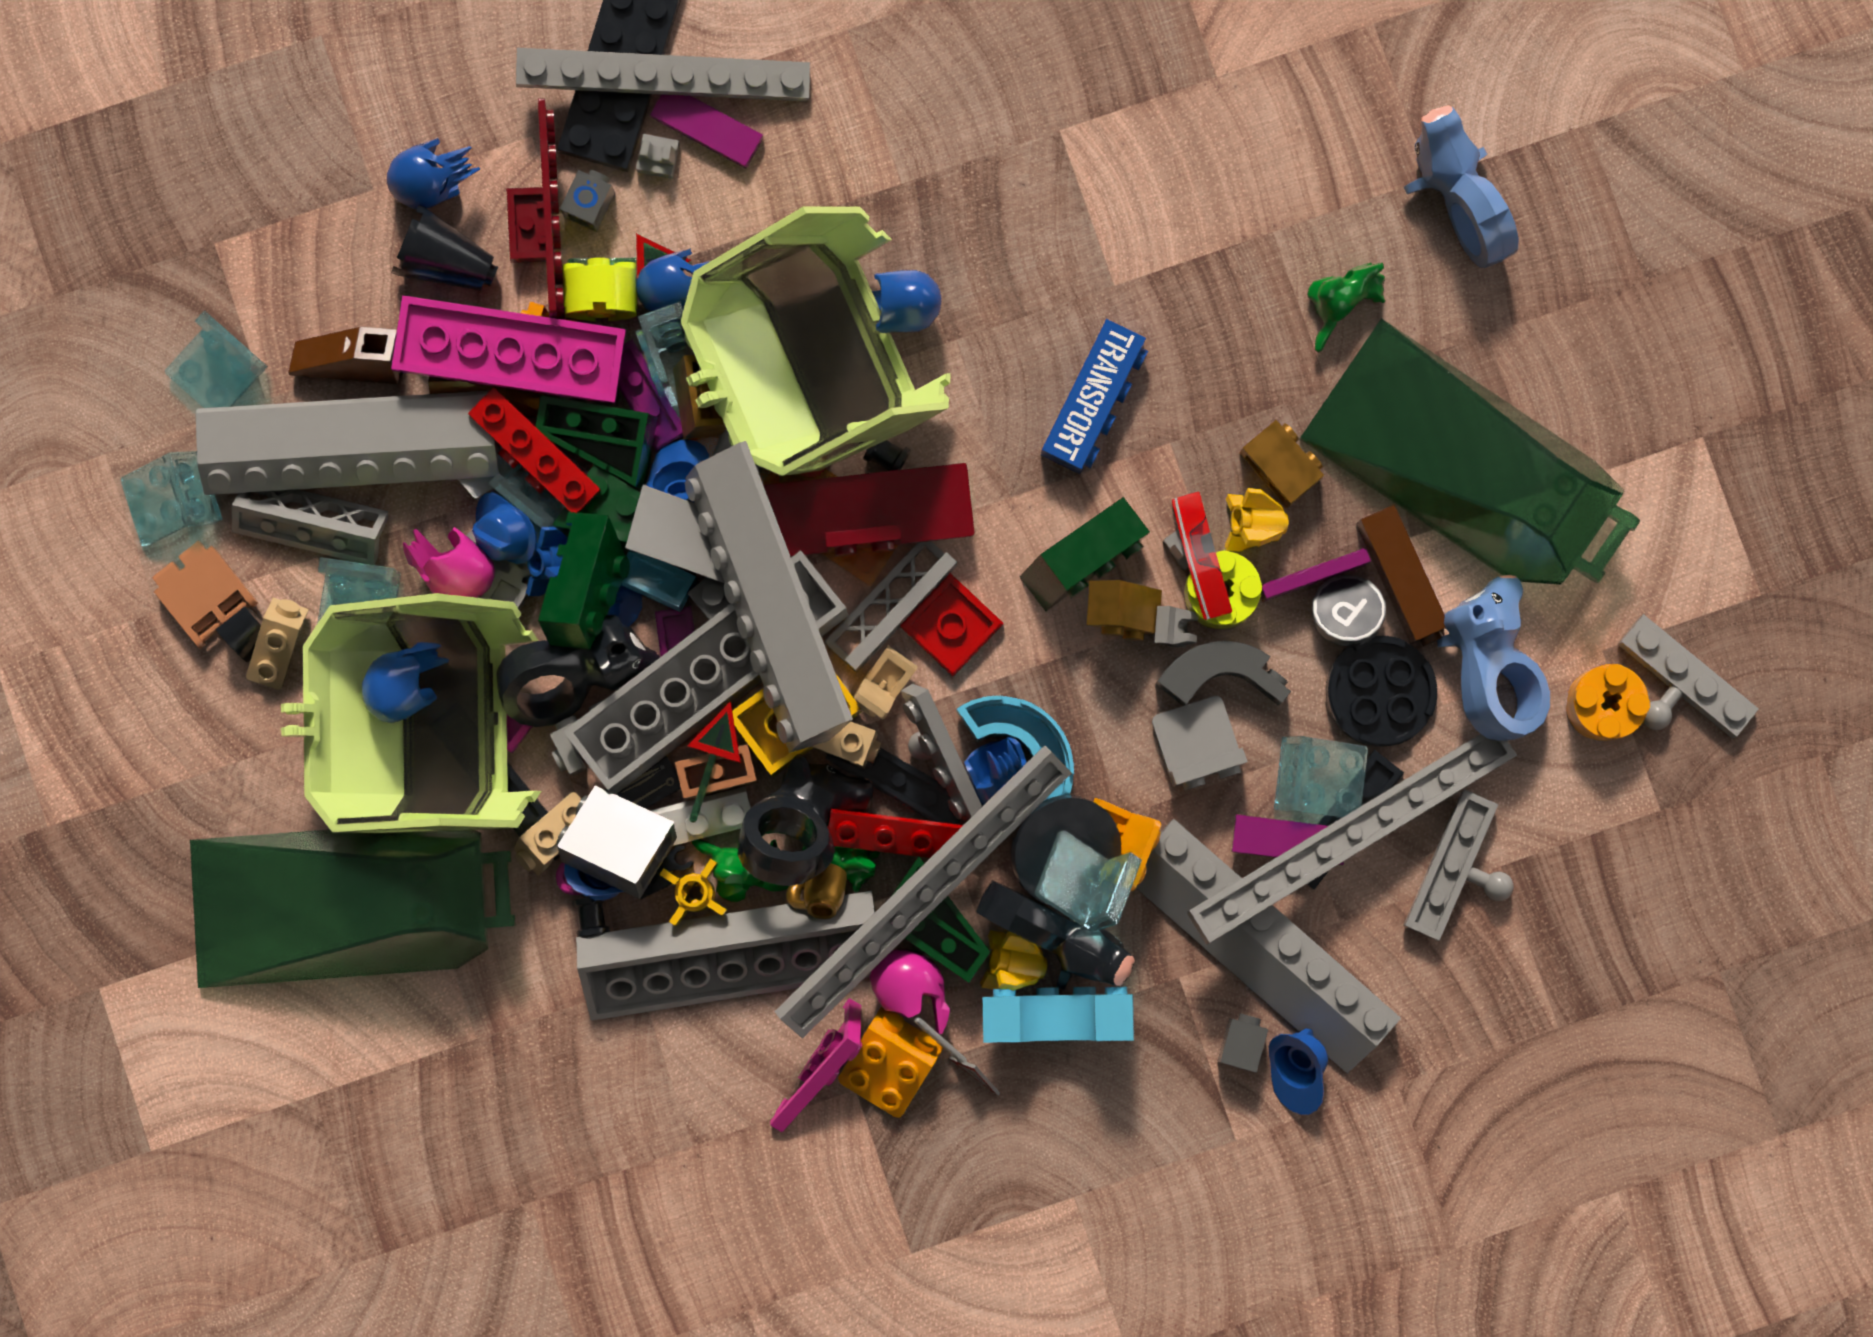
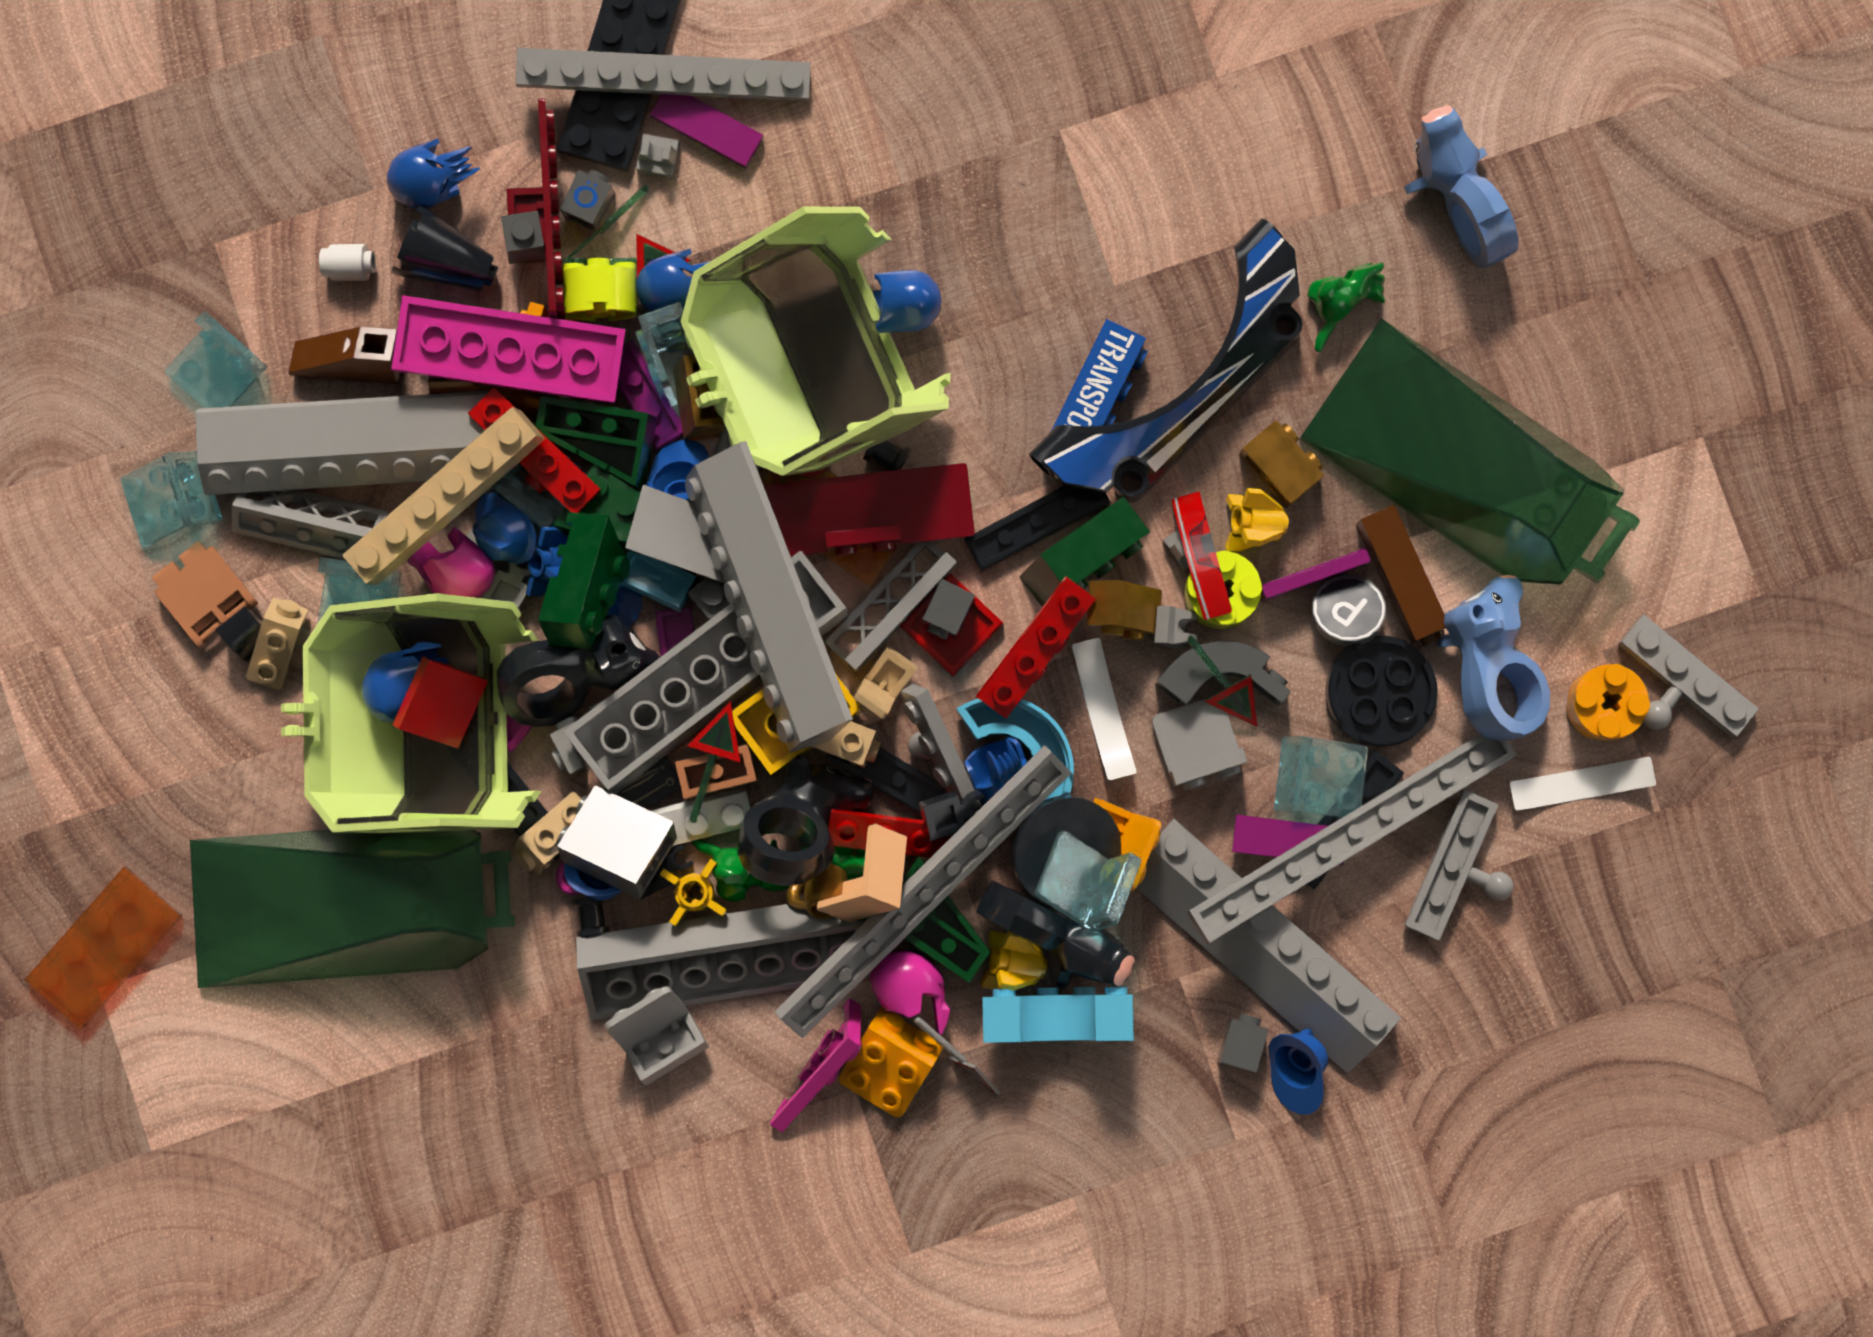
(103, 947): none -> clear orange plate
(347, 262): none -> white brick
(440, 702): none -> red tile
(443, 497): none -> tan brick
(523, 237): none -> dark grey brick
(611, 220): none -> clear green piece
(657, 1034): none -> light grey bracket
(881, 882): none -> light nougat panel
(946, 813): none -> black plate
(947, 610): none -> dark grey brick
(1032, 524): none -> black tile
(1036, 647): none -> red bracket
(1103, 709): none -> white sticker
(1152, 444): none -> panel
(1234, 698): none -> piece
(1583, 783): none -> white sticker

